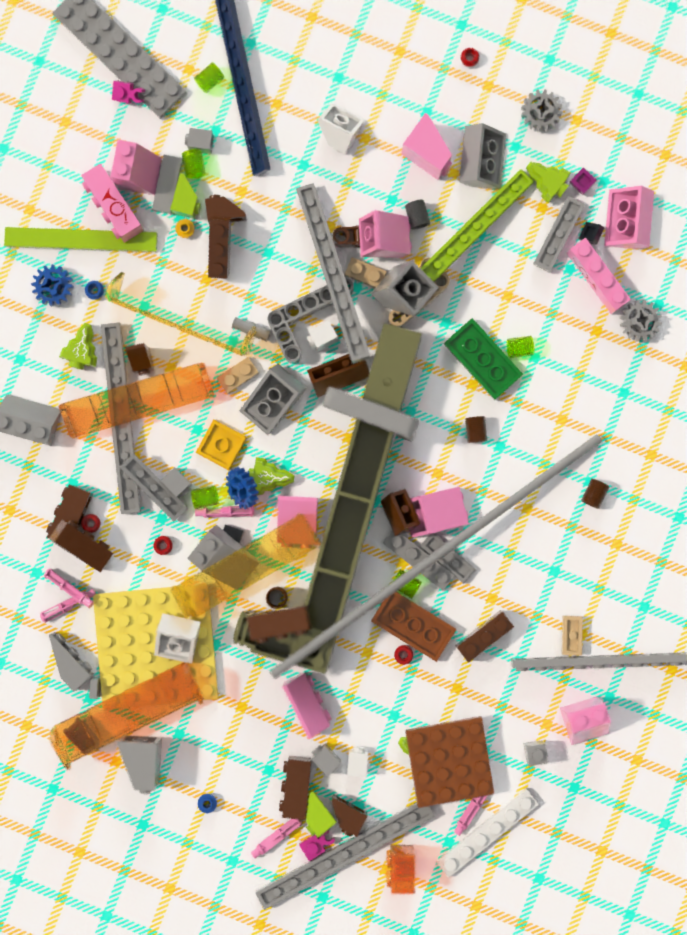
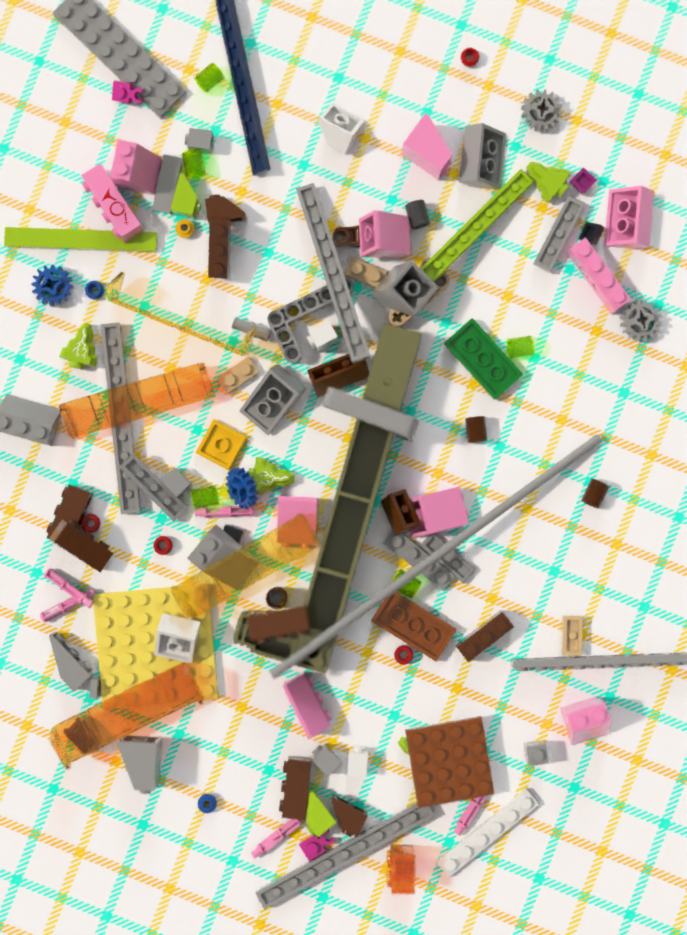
(140, 358): reddish brown slope -> none

